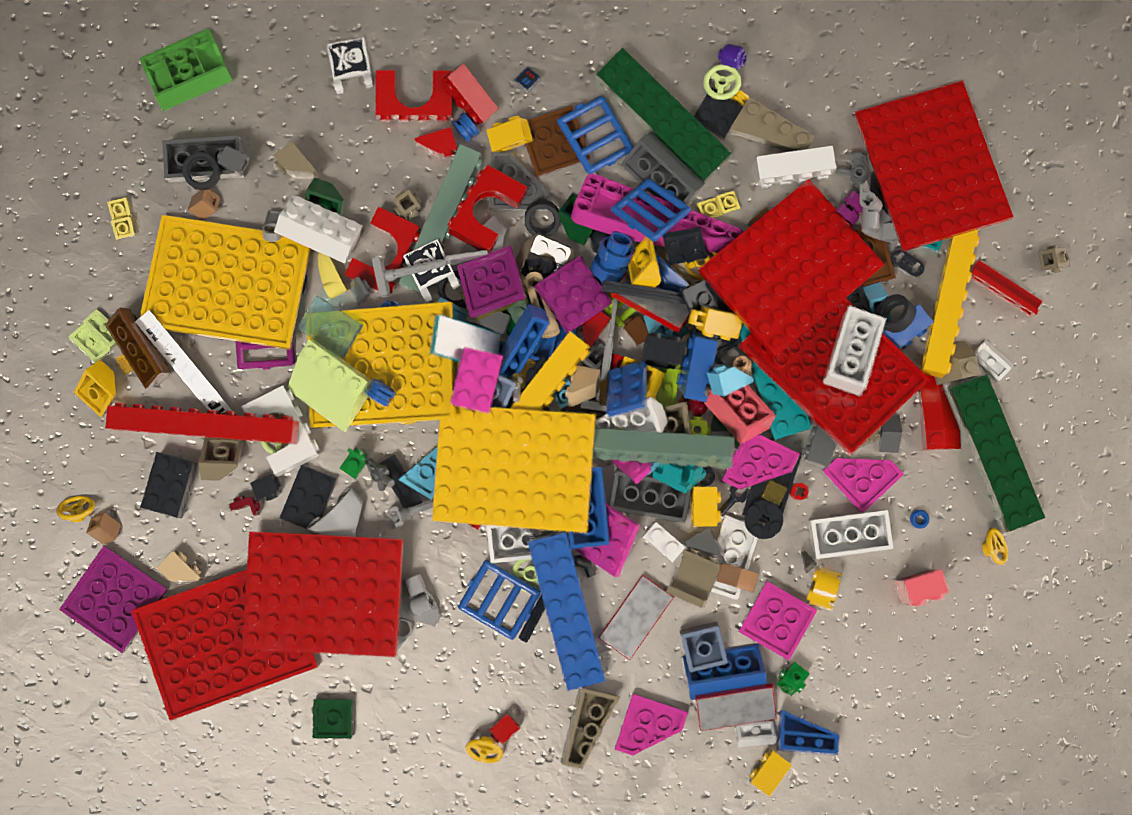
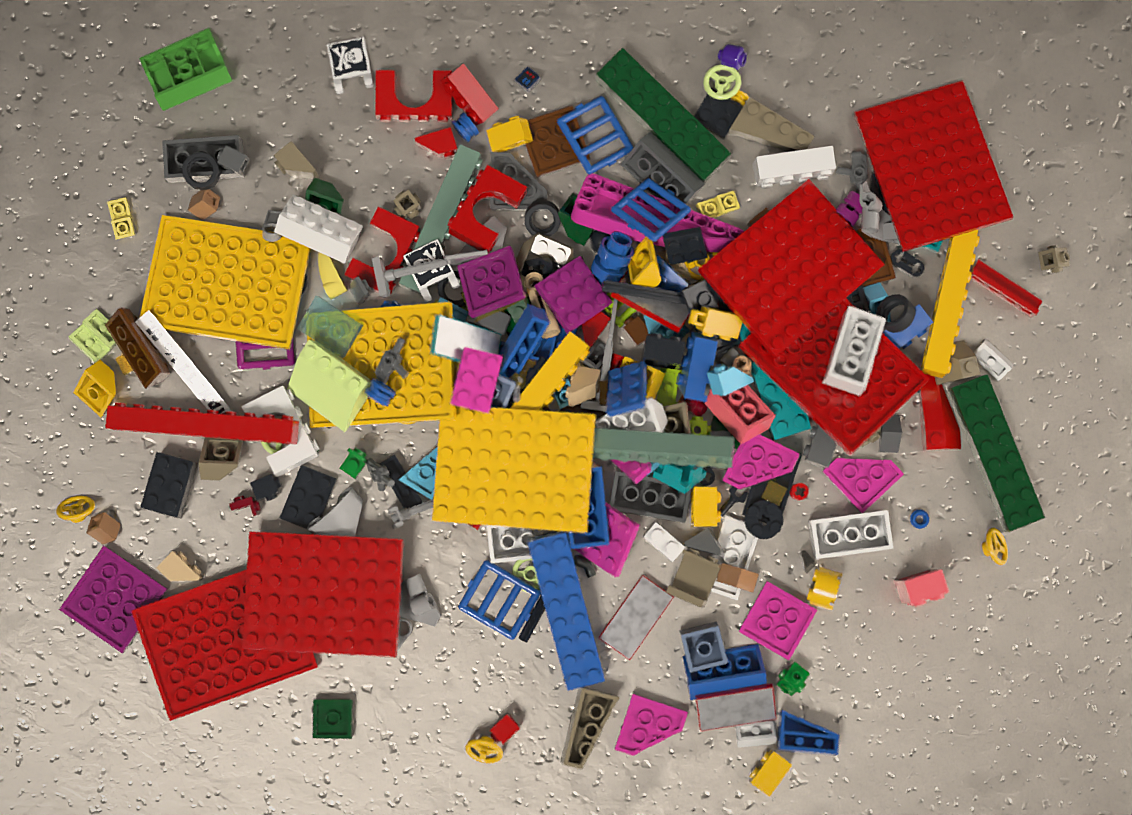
(391, 361): none -> dark grey piece

